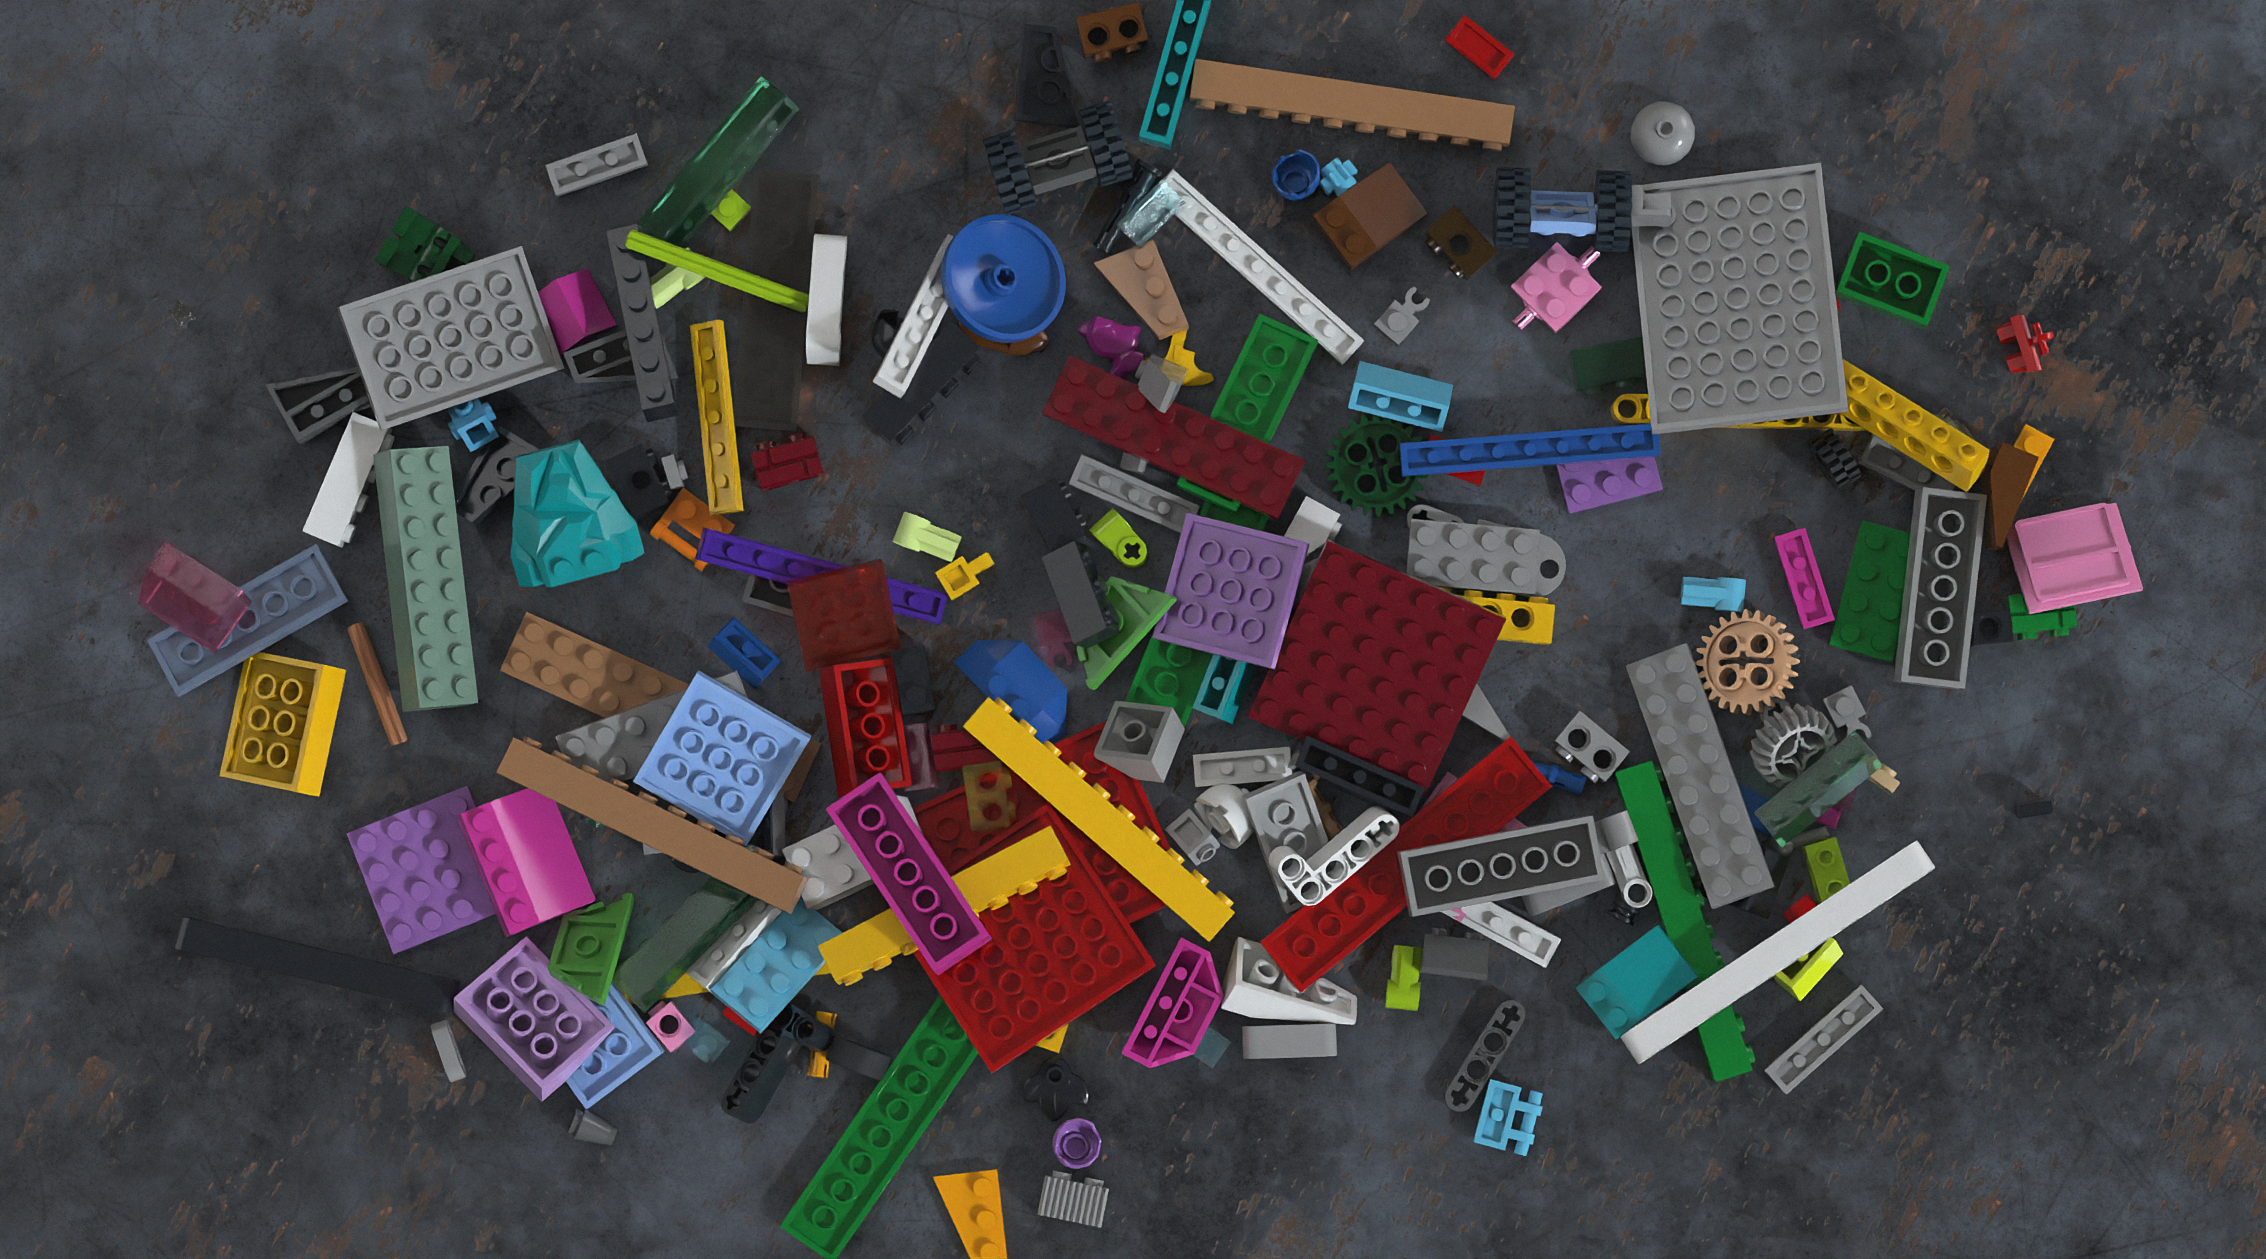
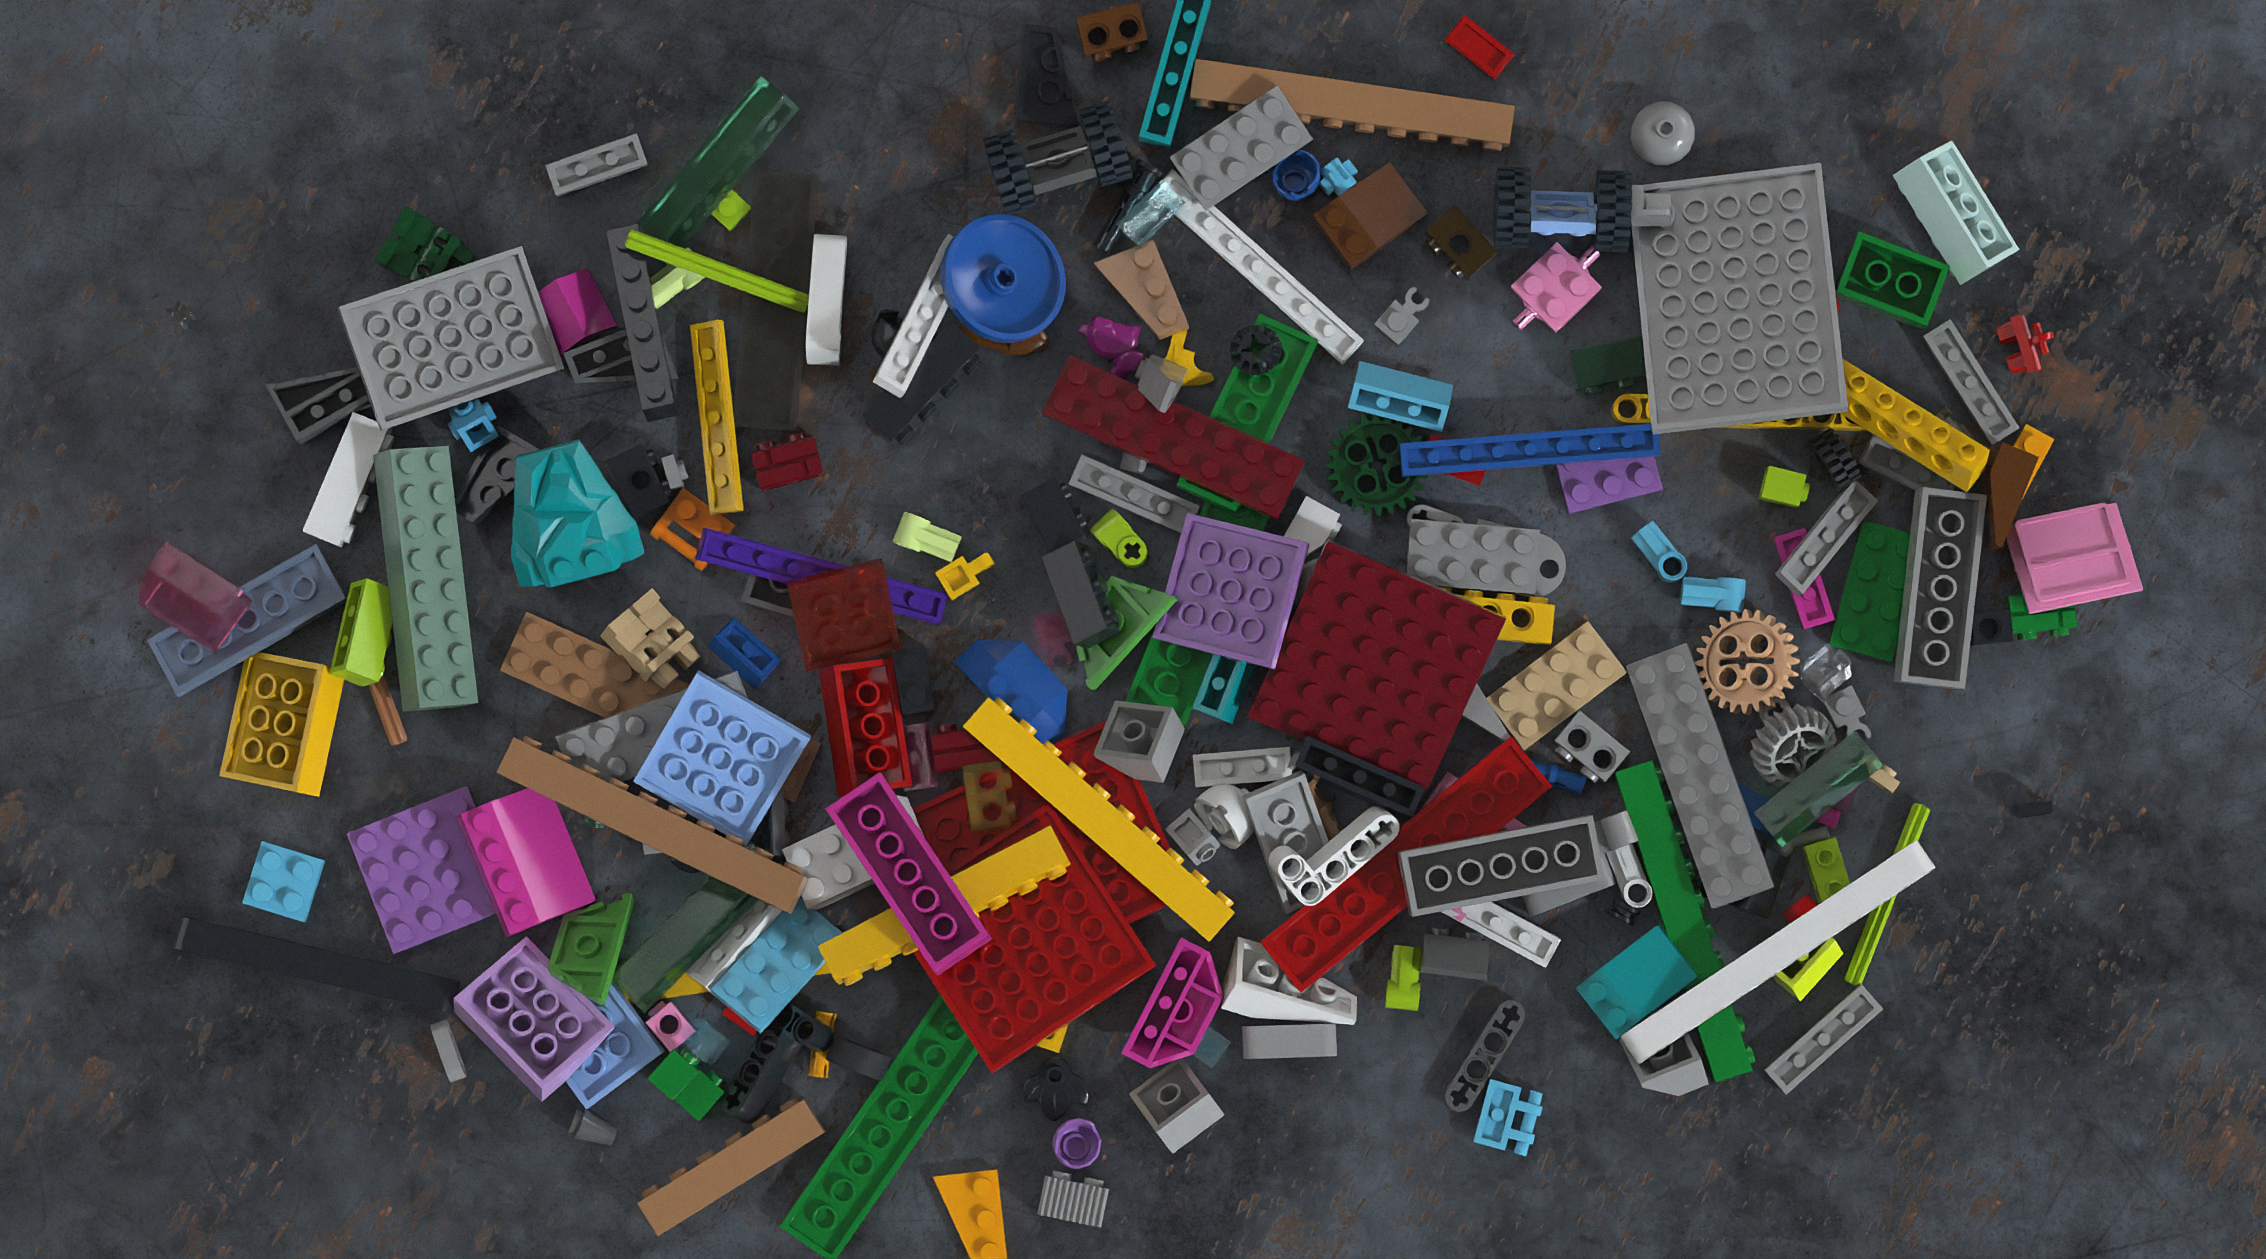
(283, 881): none -> medium azure plate
(363, 634): none -> lime brick
(653, 652): none -> tan hips
(687, 1083): none -> green brick
(731, 1166): none -> medium nougat brick
(1176, 1104): none -> light grey slope
(1241, 148): none -> light grey plate
(1246, 360): none -> black gear
(1556, 685): none -> tan plate
(1658, 550): none -> medium azure piece
(1671, 1070): none -> light grey slope
(1783, 487): none -> lime brick
(1822, 662): none -> clear brick
(1826, 537): none -> light grey plate
(1879, 916): none -> lime axle
(1955, 212): none -> light aqua slope
(1970, 382): none -> light grey plate

